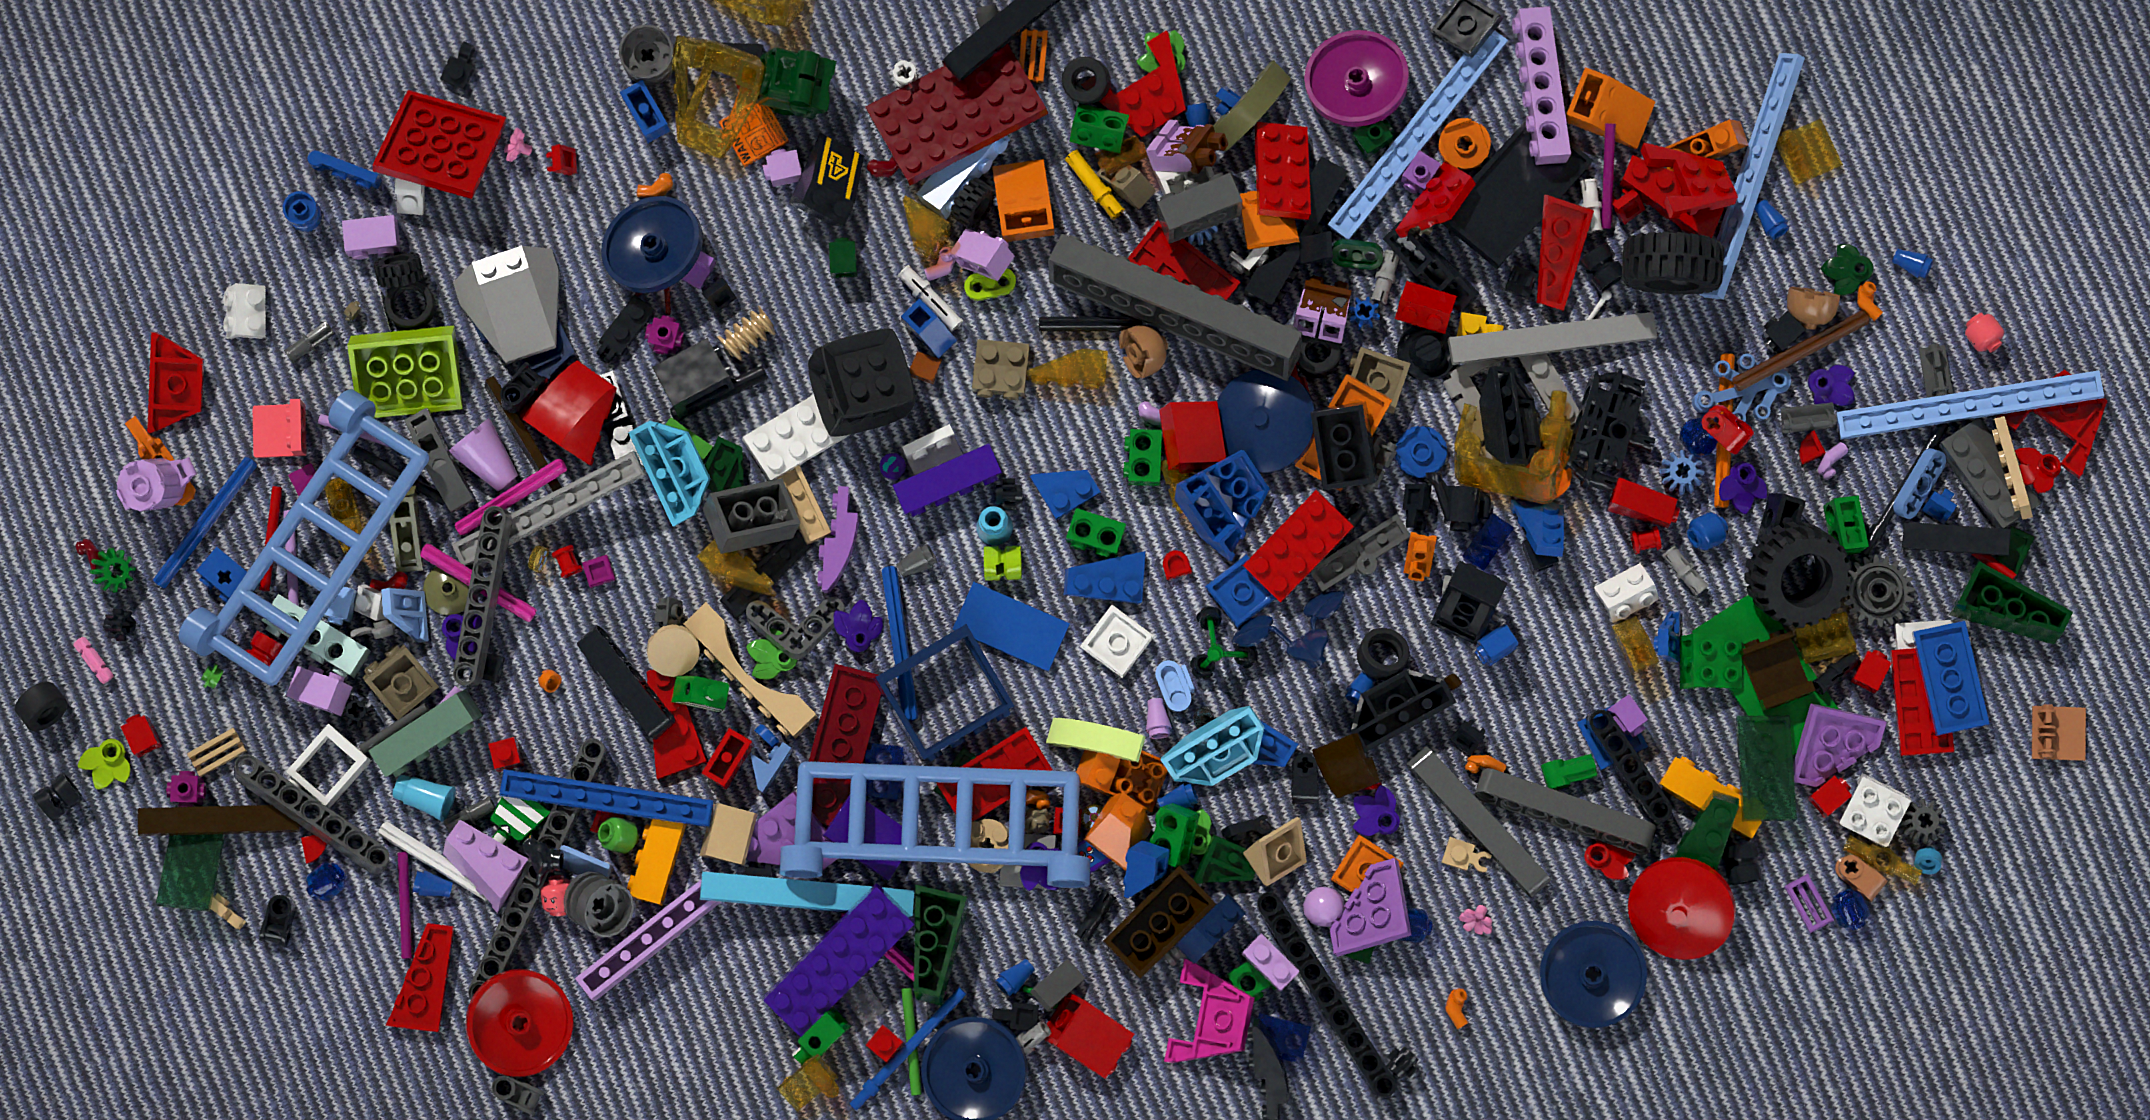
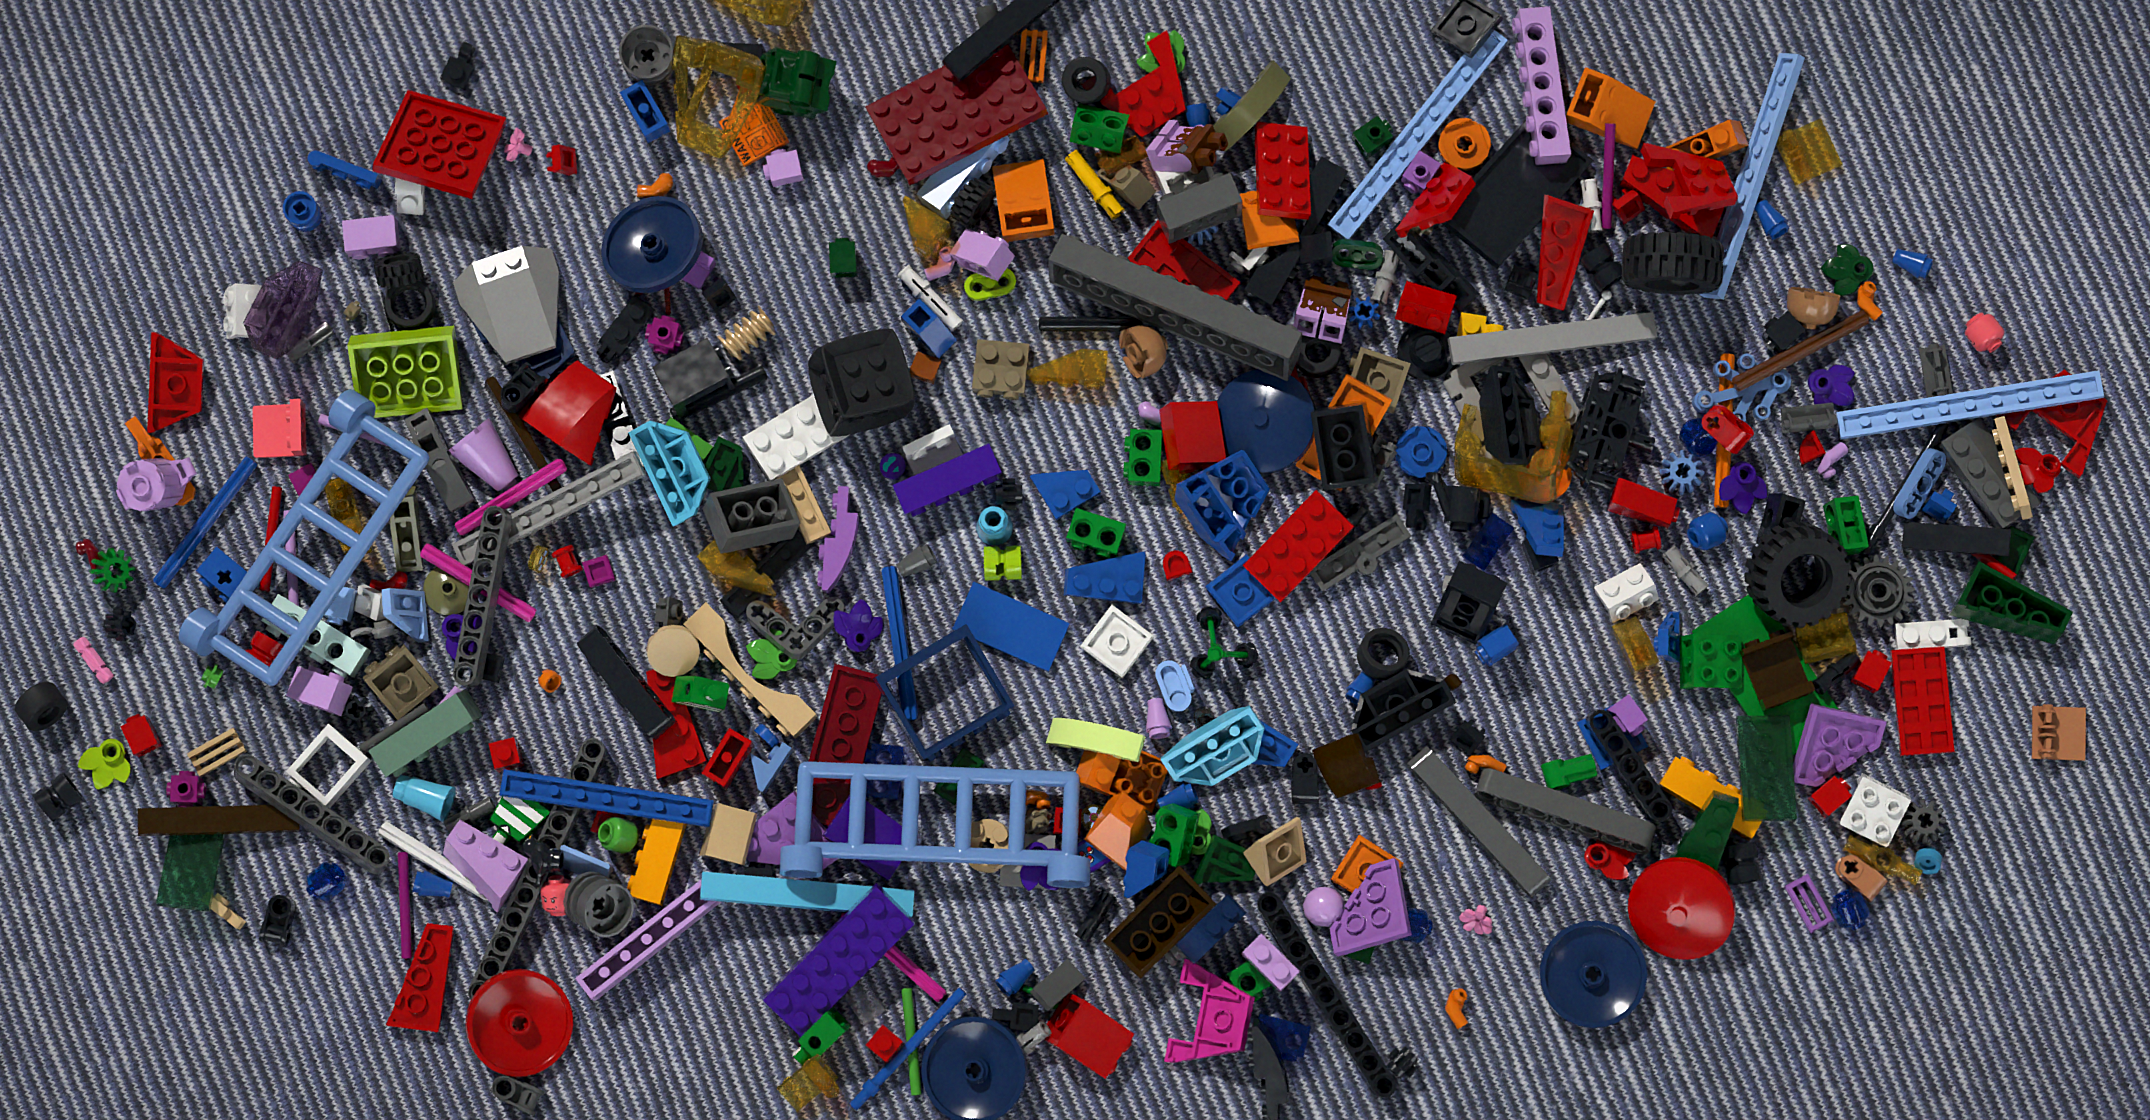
(283, 309): none -> clear purple wedge
(313, 848): red tile -> none
(395, 473): black bar -> none
(829, 181): black slope -> none
(909, 69): white bush -> none
(936, 940): dark green wedge -> none
(1014, 752): red plate -> none
(1307, 647): dark blue plant -> none
(1356, 78): magenta dish -> none
(1373, 810): dark purple plate -> none
(1419, 556): orange hips -> none
(1460, 855): tan plate -> none
(1950, 678): blue plate -> none

